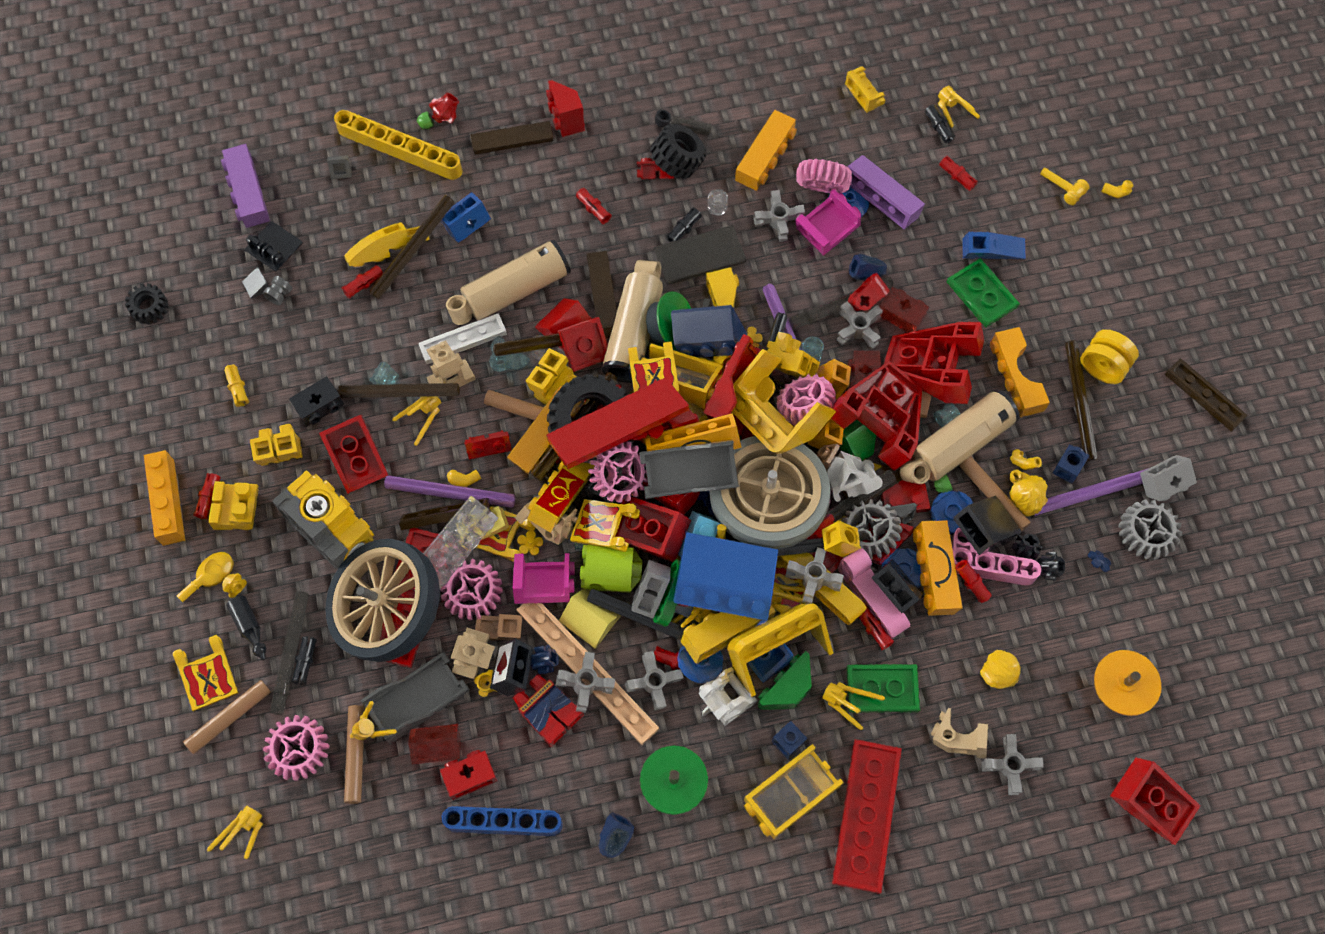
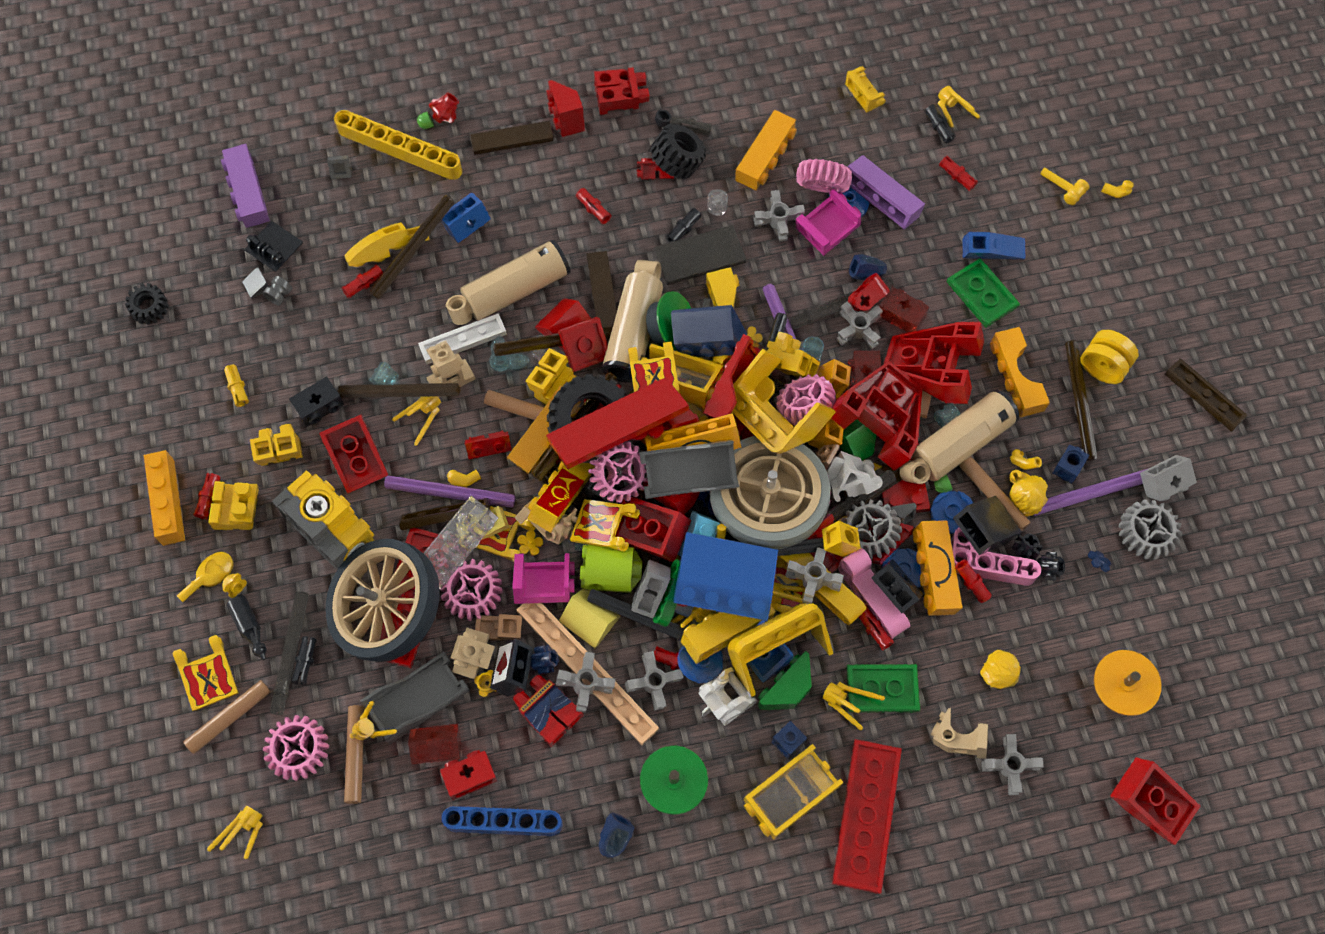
(620, 89): none -> red hips

